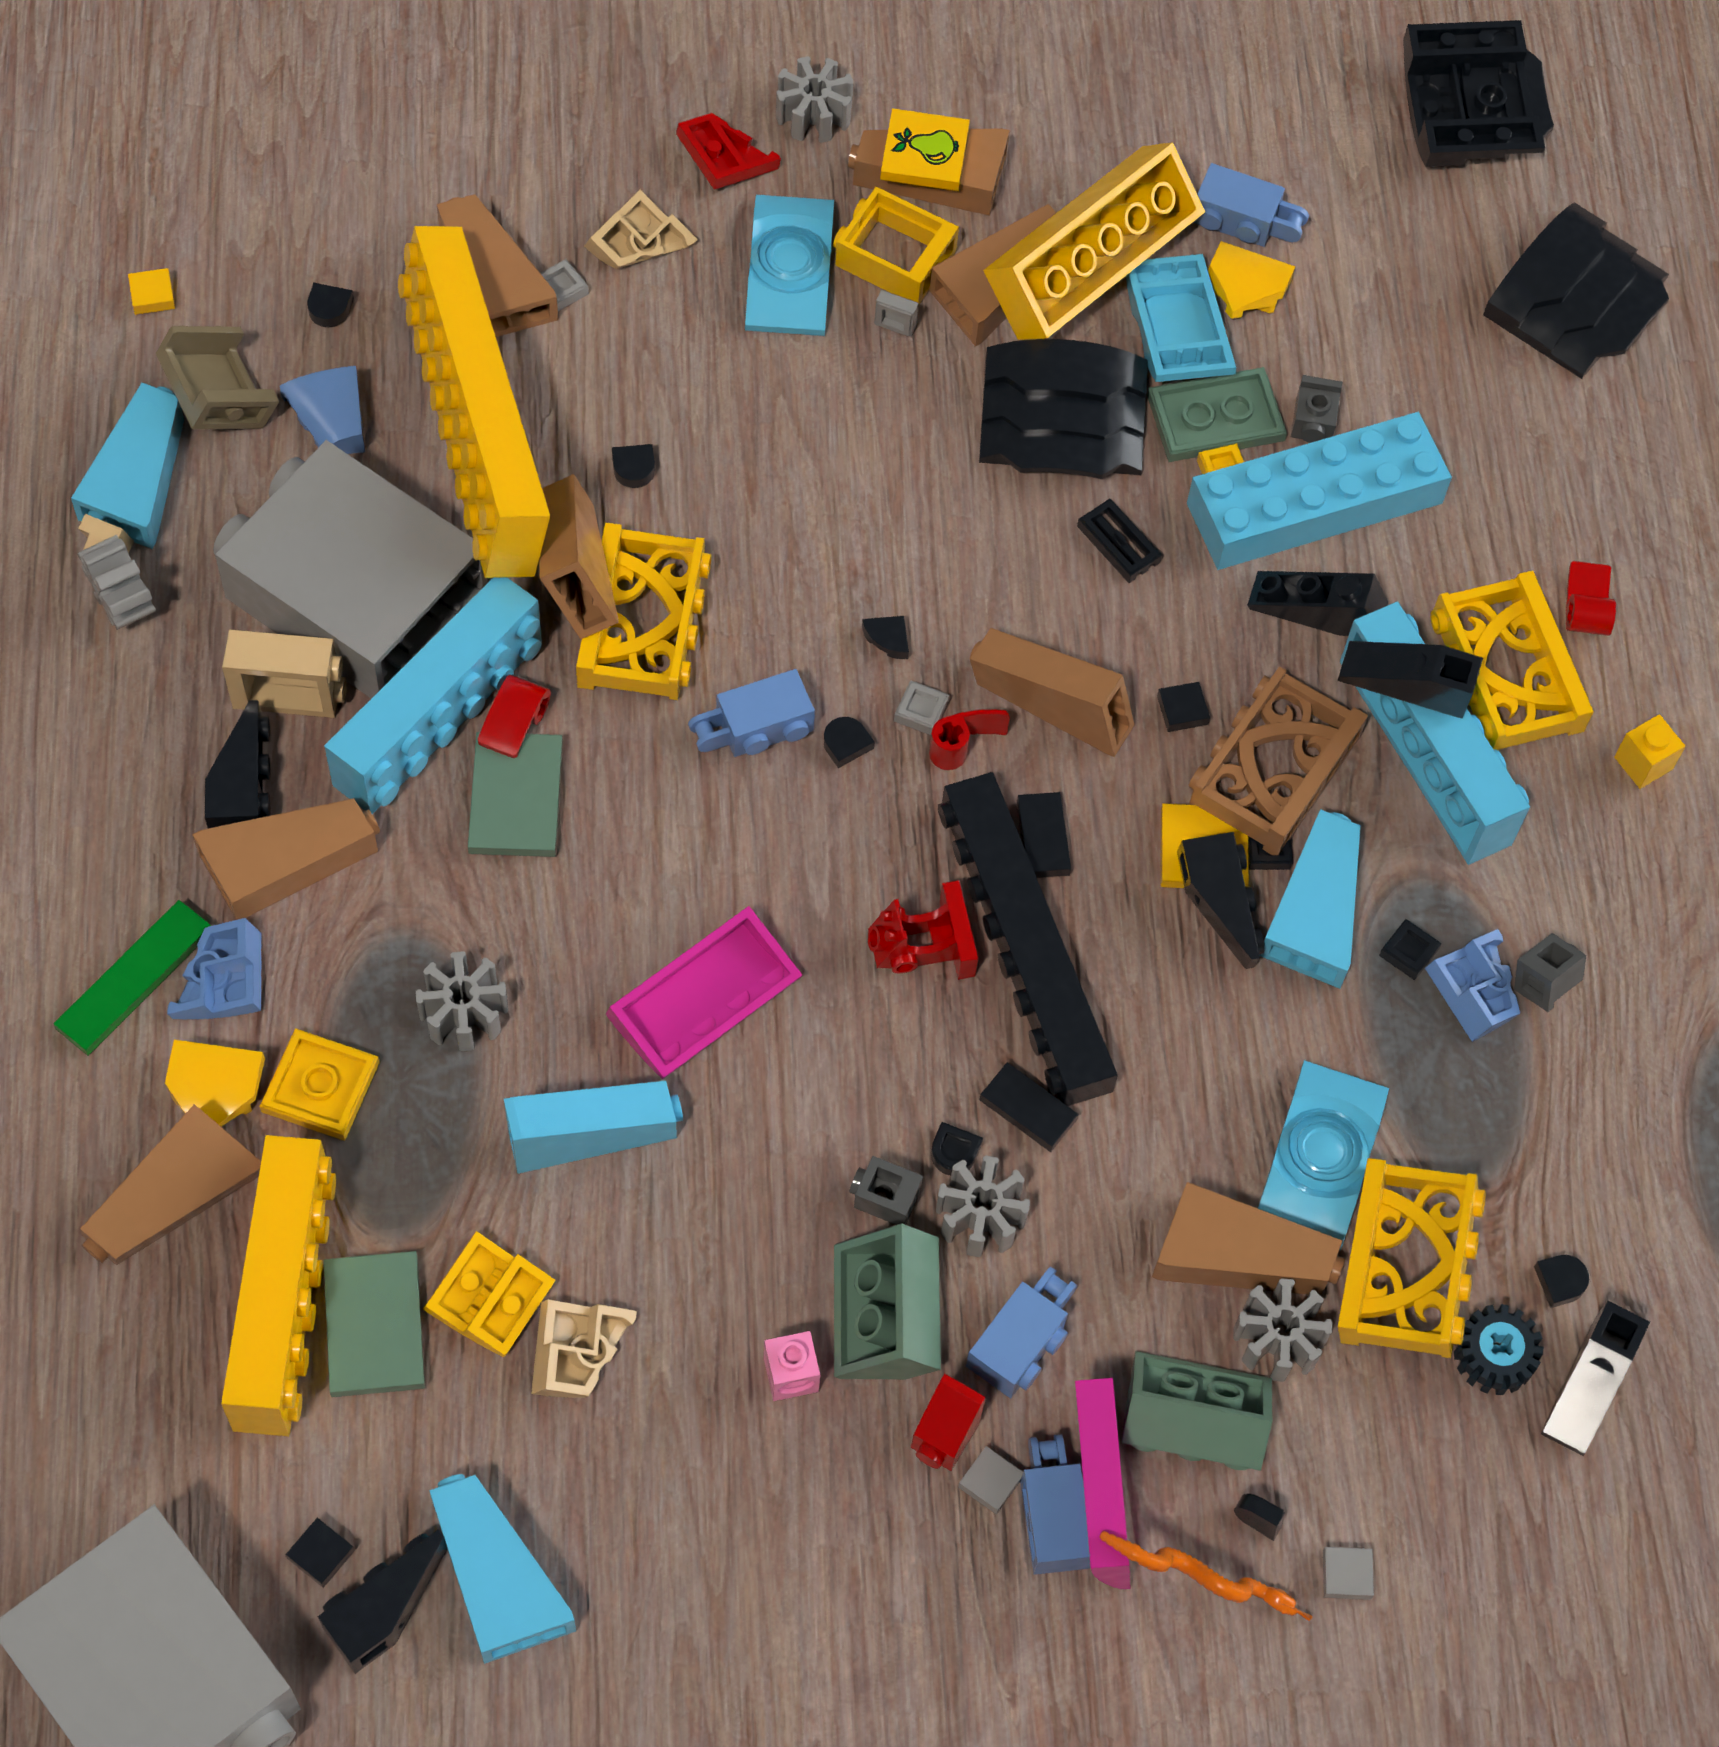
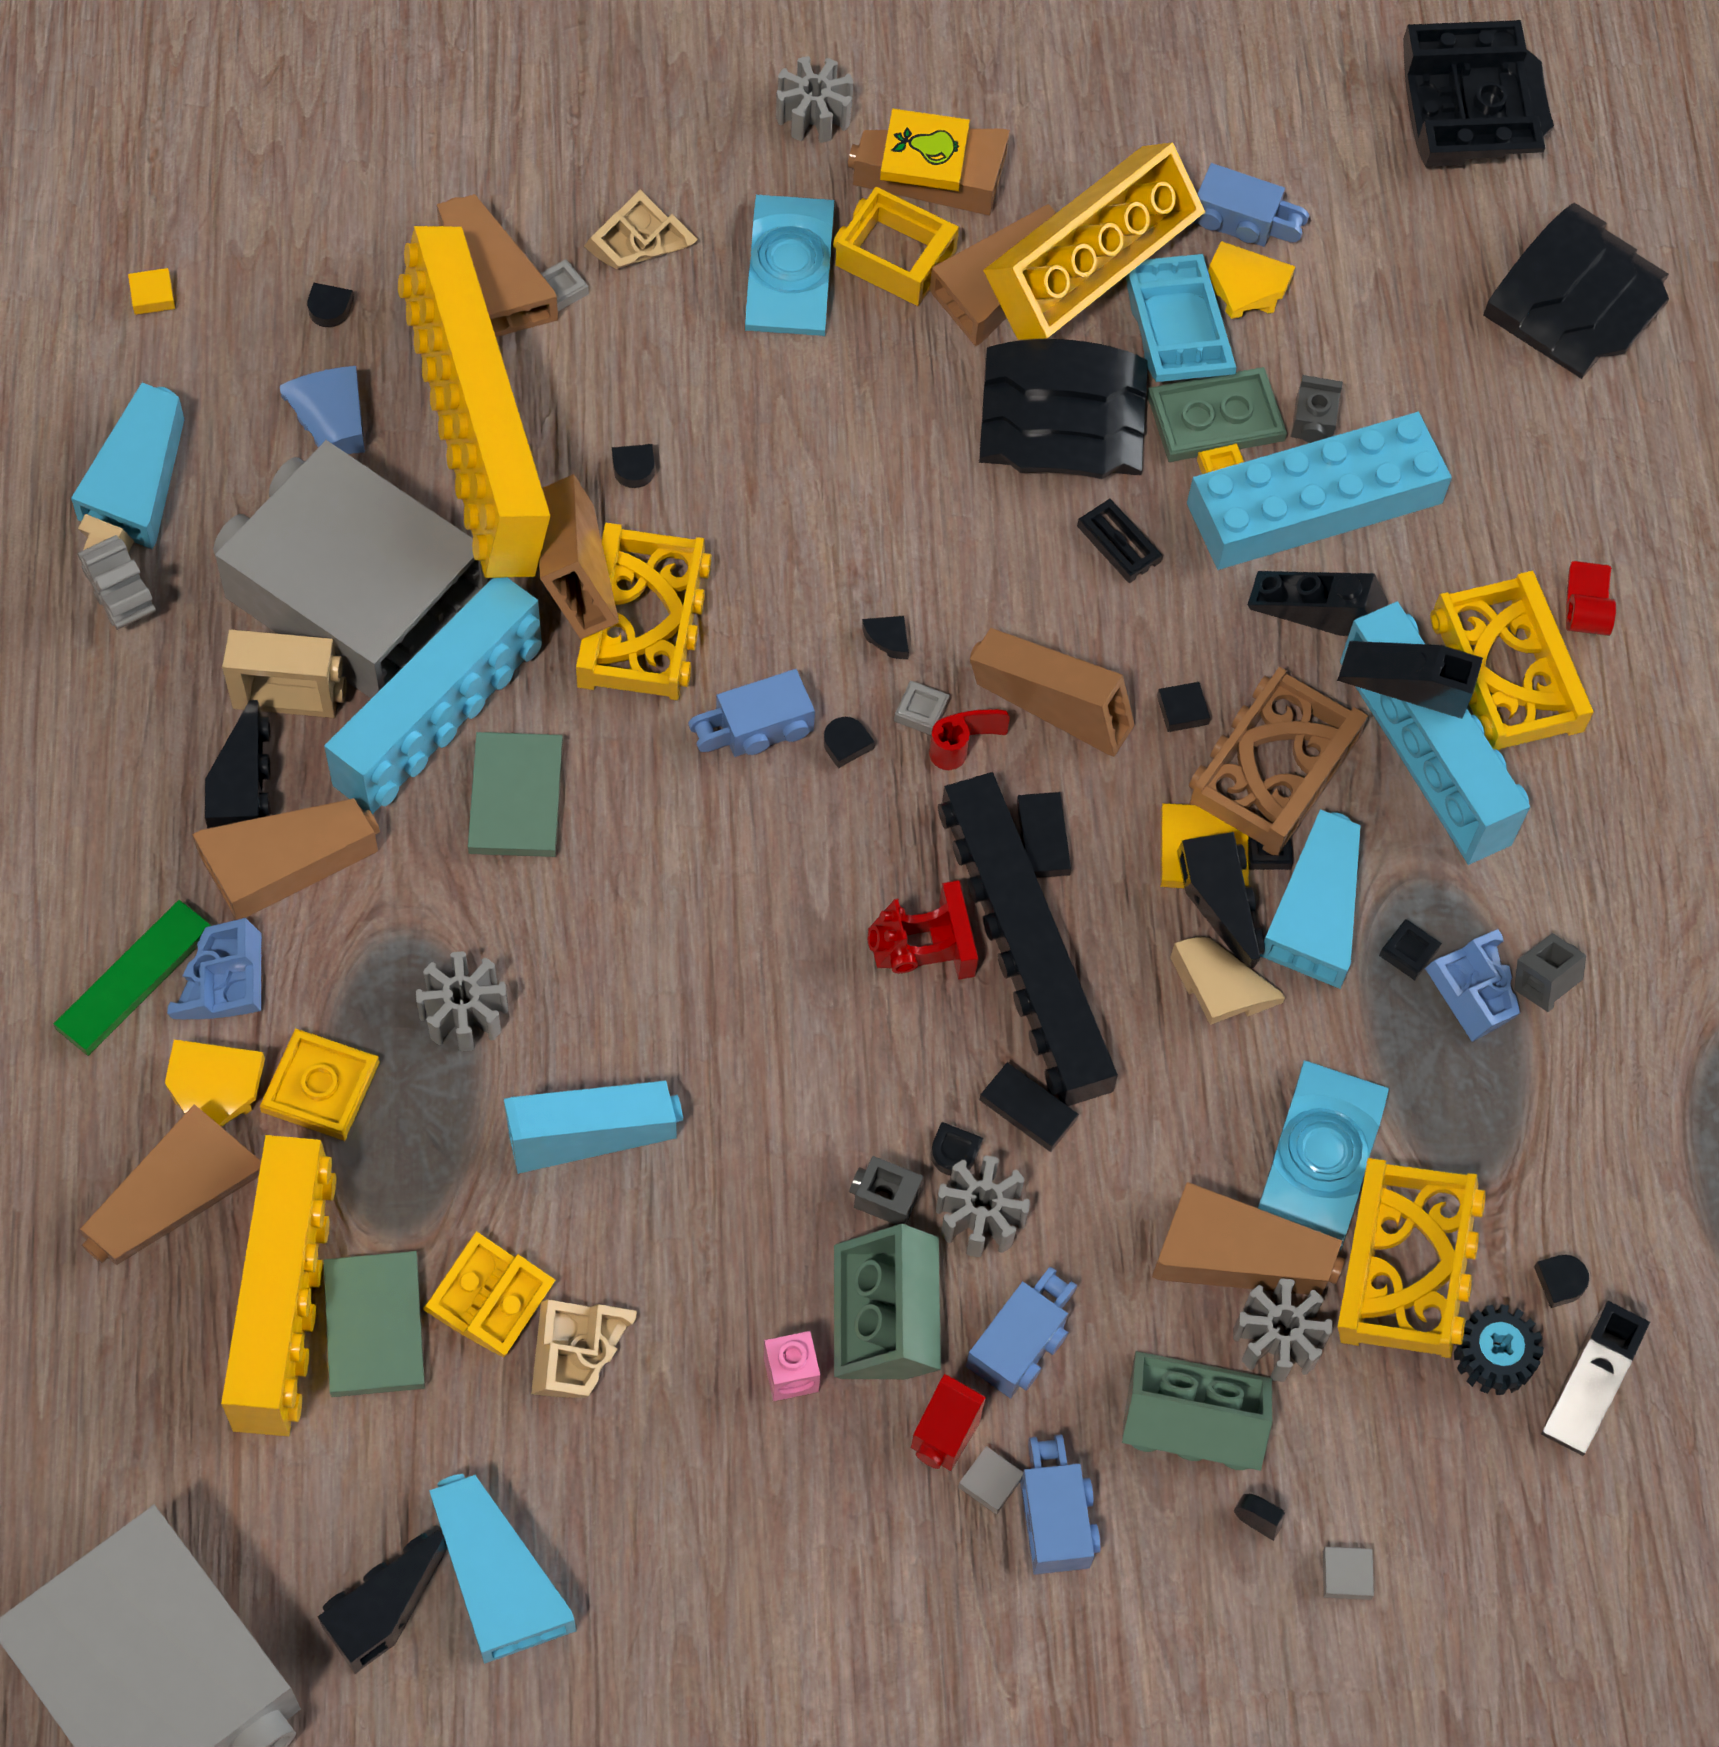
(212, 379): dark tan panel -> none
(320, 1552): black tile -> none
(511, 714): red panel -> none
(703, 993): dark pink slope -> none
(723, 152): red wing -> none
(896, 313): light grey tile -> none
(1102, 1479): dark pink slope -> none
(1211, 1580): orange animal -> none
(1221, 980): none -> tan slope
(1649, 751): yellow brick -> none

